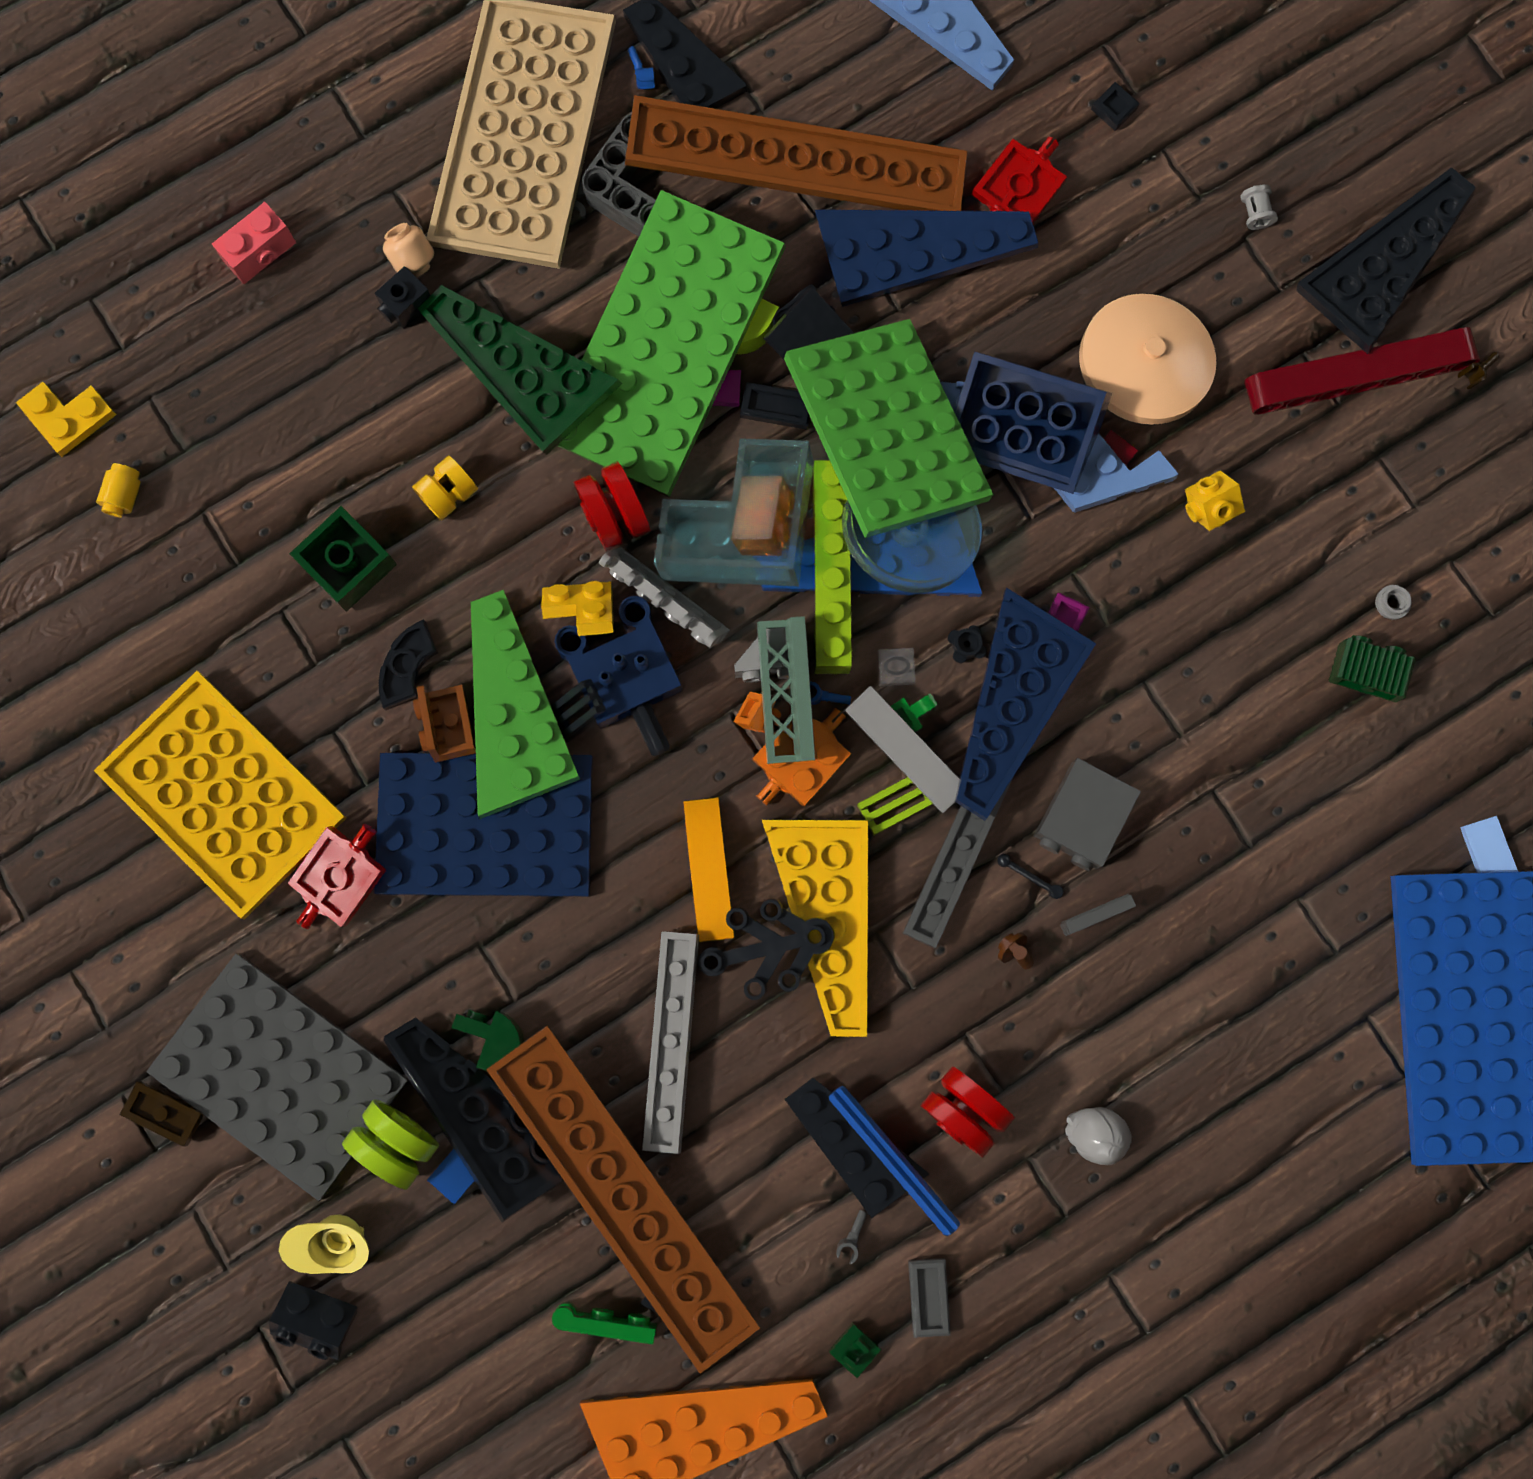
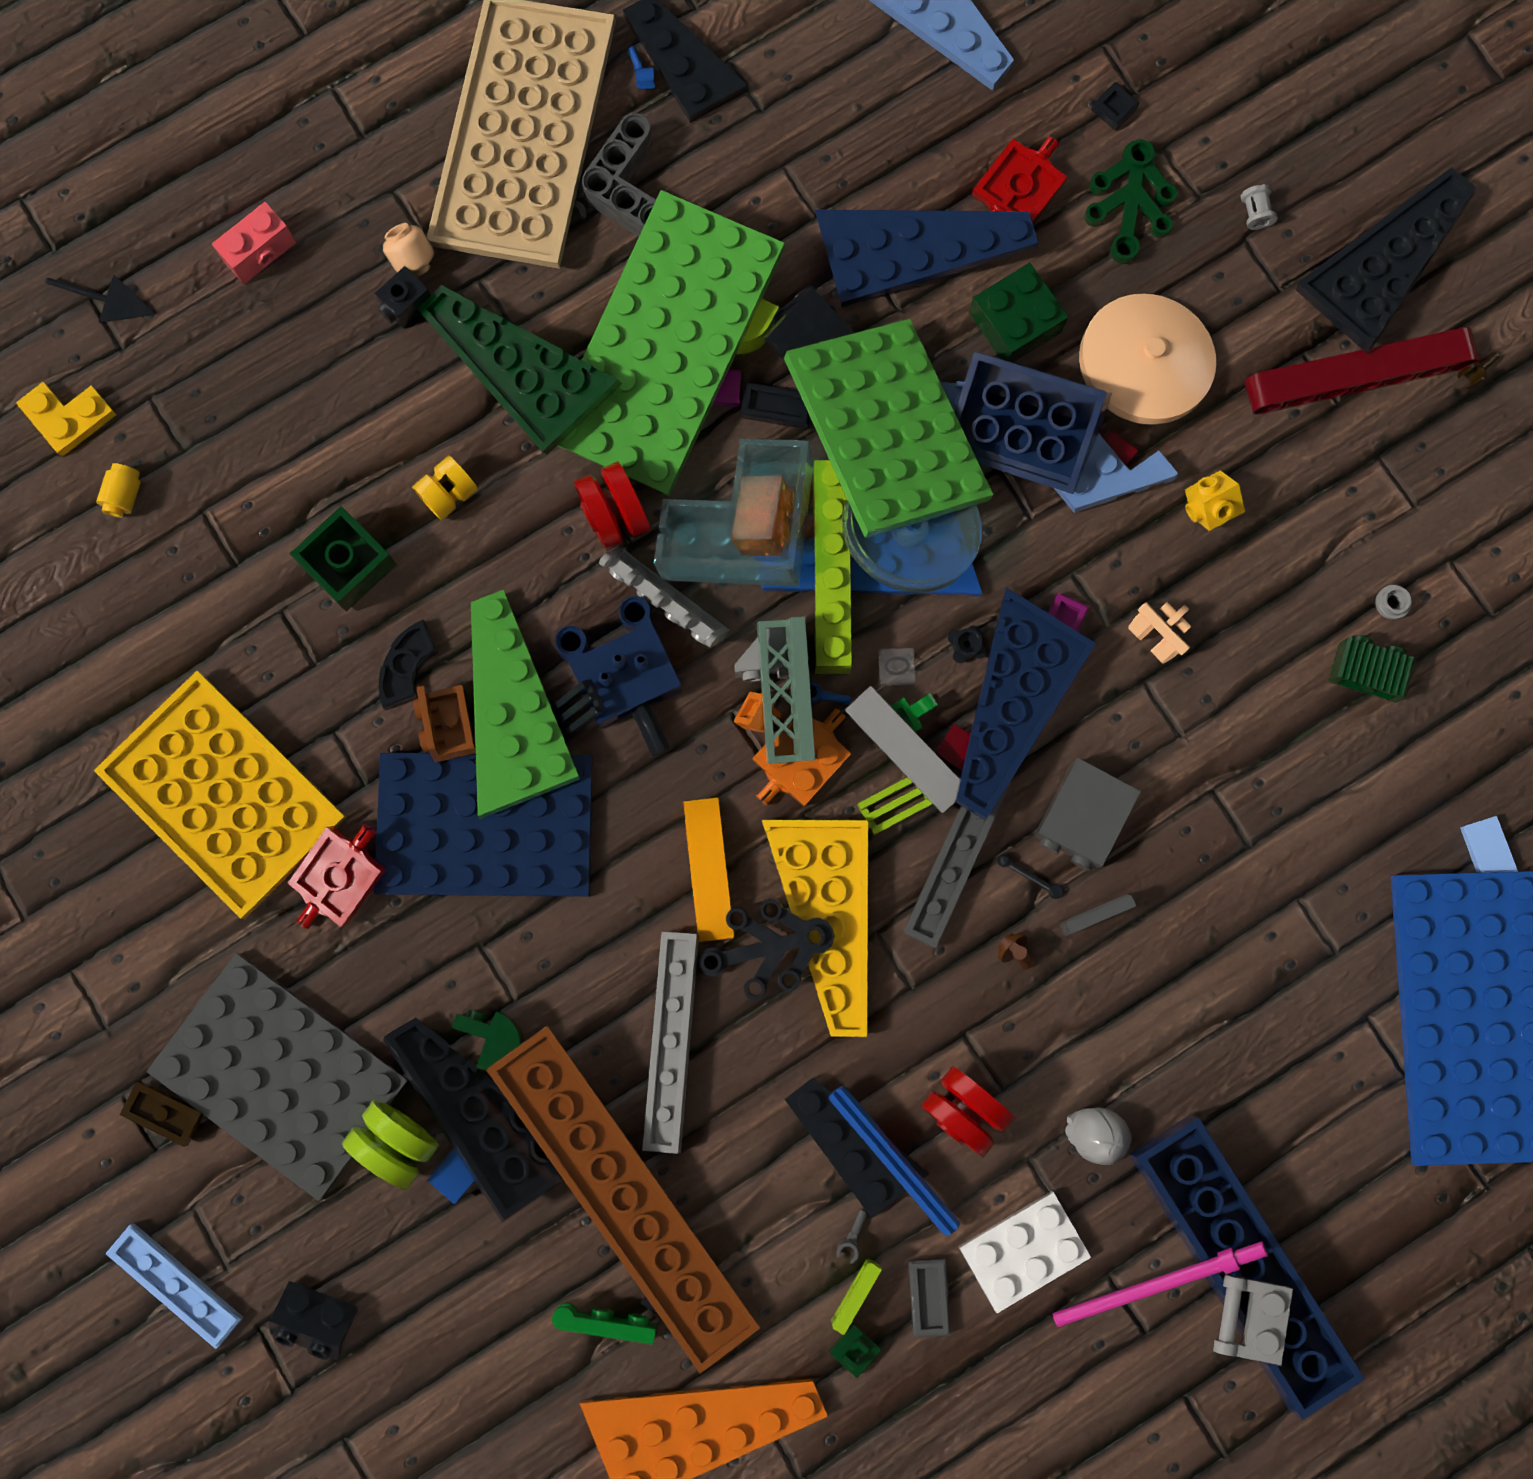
(119, 302): none -> black piece
(174, 1285): none -> light blue tile
(325, 1247): light yellow piece -> none
(588, 602): yellow plate -> none
(794, 156): dark orange plate -> none
(855, 1296): none -> lime tile
(954, 747): none -> dark red tile
(1018, 314): none -> dark green brick
(1024, 1252): none -> white plate
(1132, 196): none -> dark green plant
(1150, 619): none -> light nougat hips
(1217, 1214): none -> dark blue brick
(1226, 1261): none -> dark pink bar
(1264, 1321): none -> light grey plate

